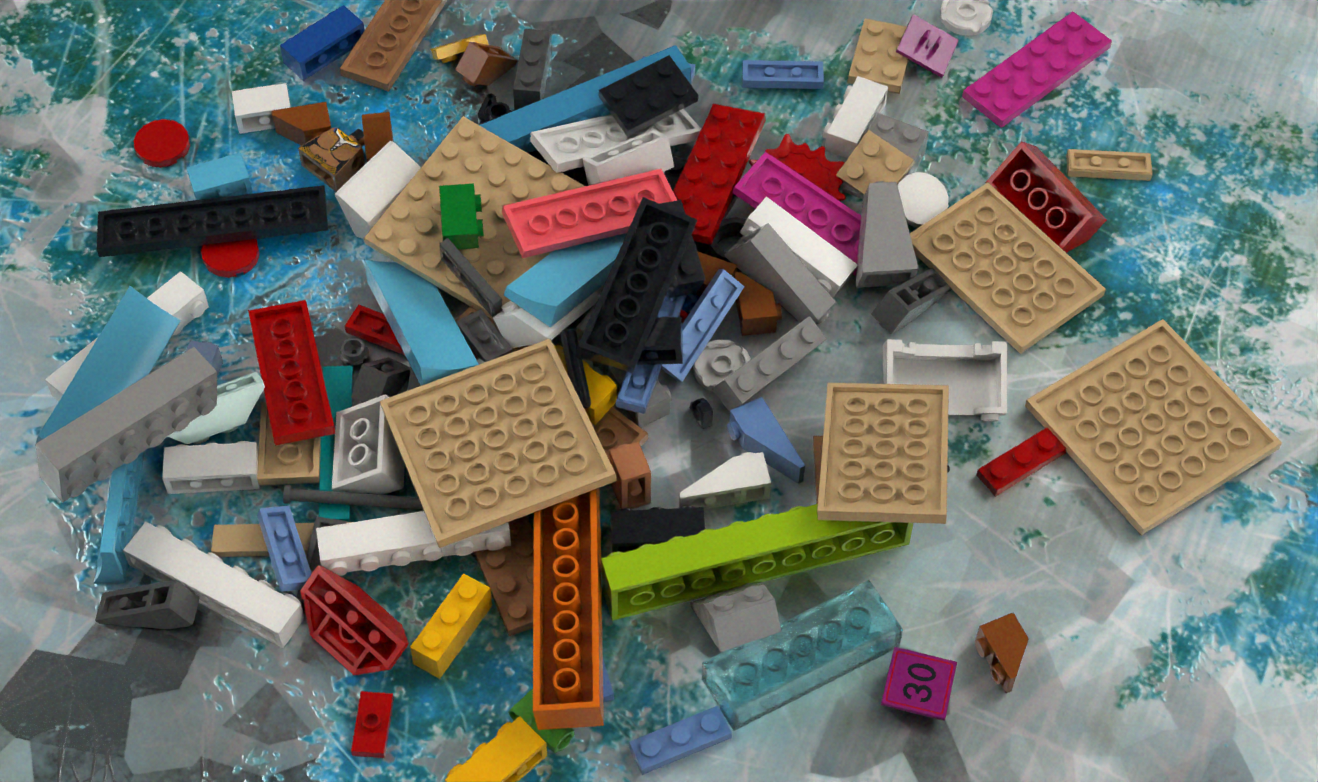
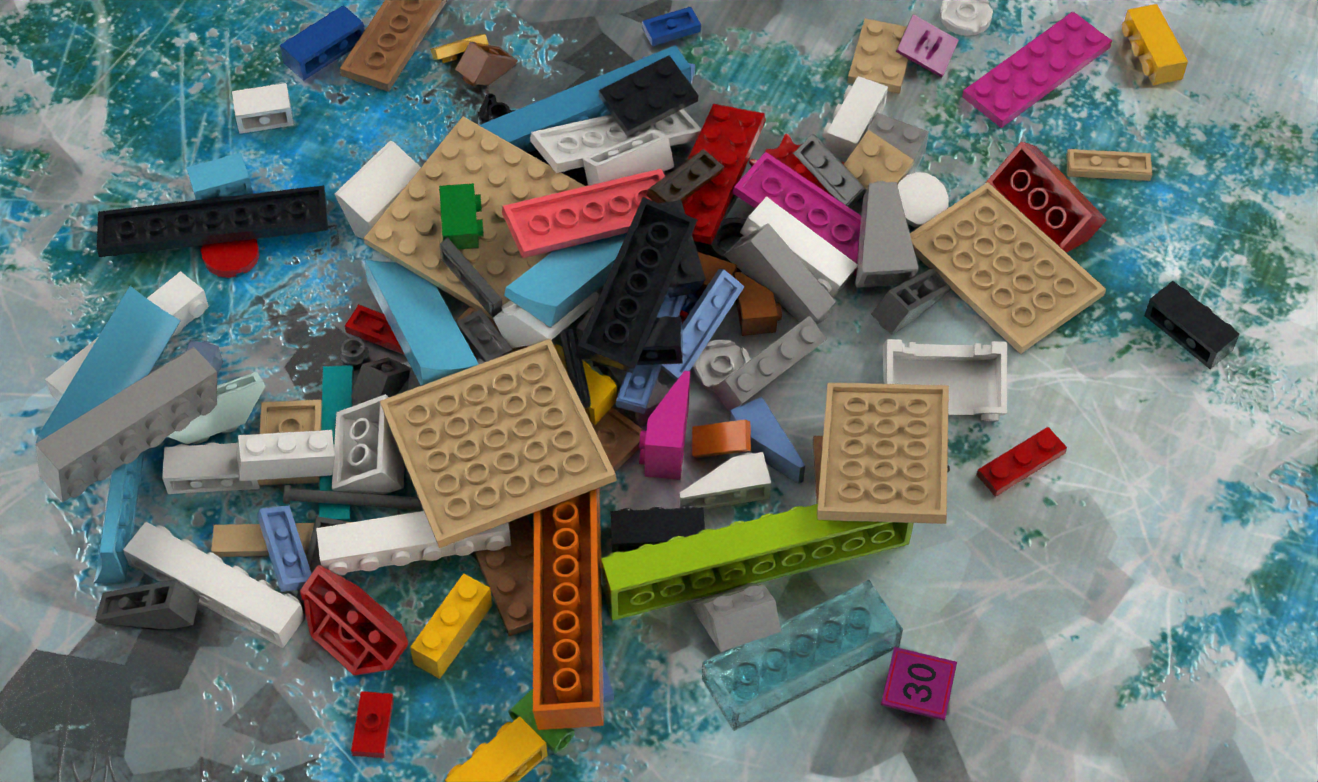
(161, 143): red tile -> none
(285, 455): none -> white brick
(291, 373): red plate -> none
(302, 122): dark orange slope -> none
(334, 156): medium nougat torso -> none
(377, 132): dark orange slope -> none
(532, 67): dark grey brick -> none
(632, 476): nougat brick -> none
(665, 434): none -> dark pink slope
(671, 26): none -> blue plate
(680, 740): medium blue plate -> none
(686, 179): none -> dark brown tile
(702, 412): black tile -> none
(721, 438): none -> orange tile
(782, 74): medium blue plate -> none
(830, 171): none -> dark grey tile
(1003, 646): dark orange slope -> none
(1153, 426): tan plate -> none
(1154, 44): none -> yellow brick
(1191, 324): none -> black brick

